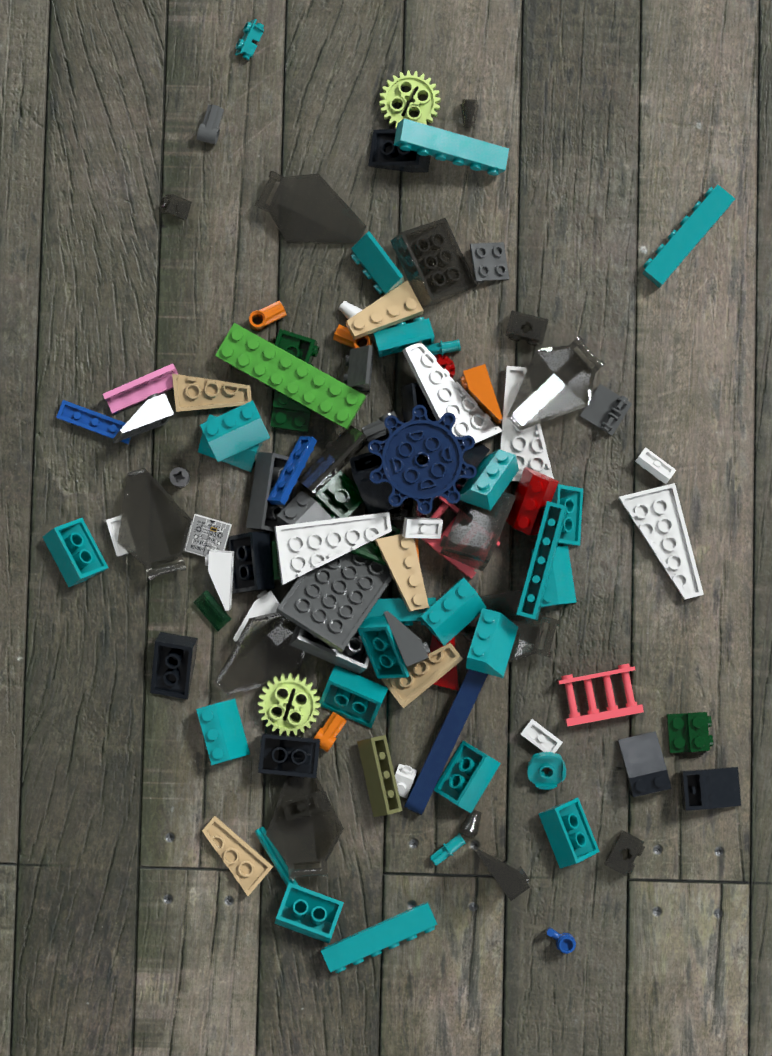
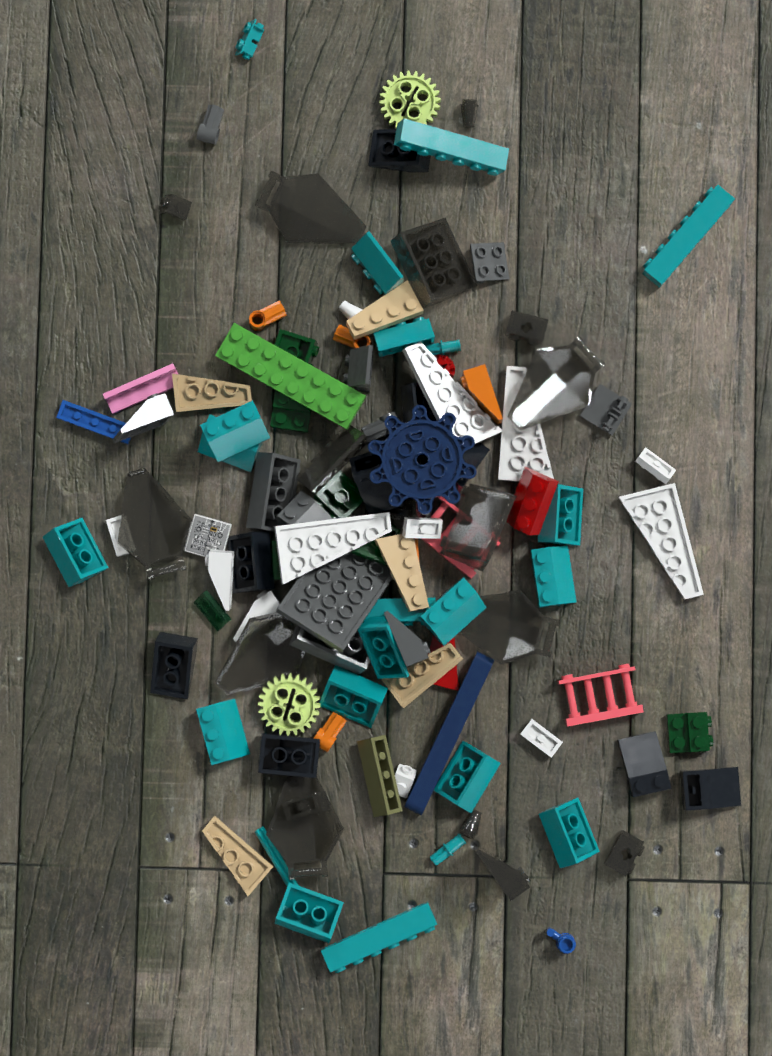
(183, 477): flat silver wheel -> none
(292, 470): blue plate -> none
(491, 479): teal slope -> none
(491, 643): teal slope -> none
(542, 560): teal brick -> none
(546, 760): teal plate -> none

